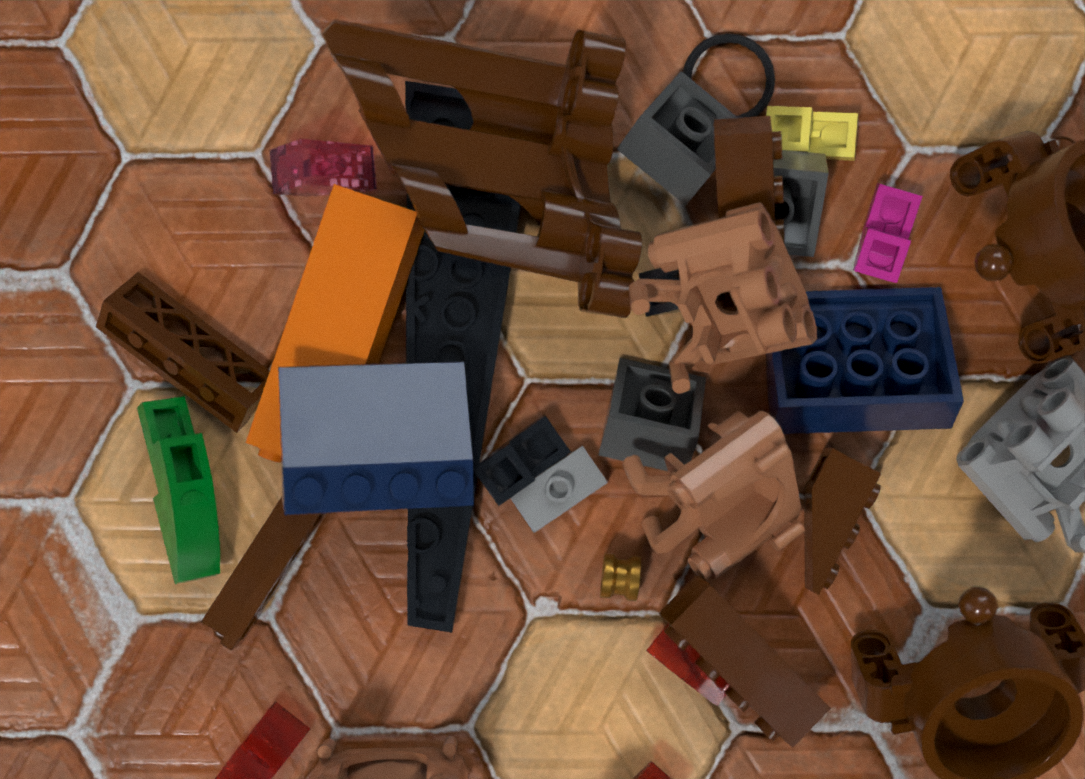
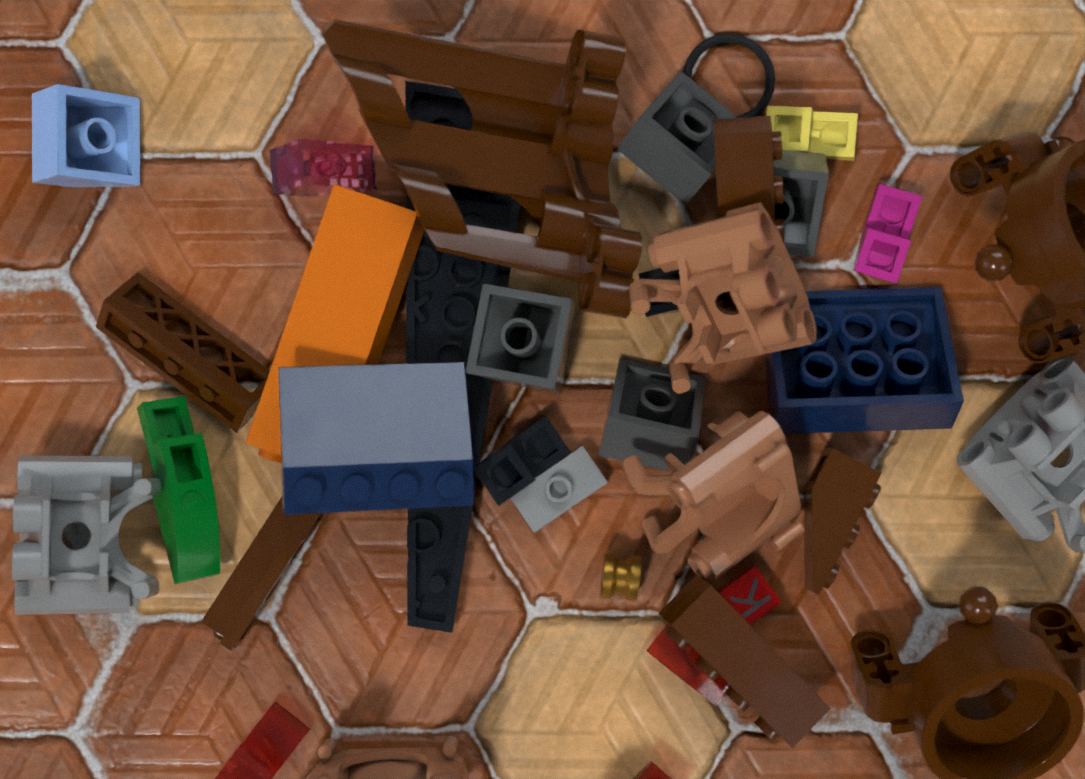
(66, 491): none -> light grey piece
(85, 138): none -> light blue slope
(522, 338): none -> dark grey slope
(750, 595): none -> red tile

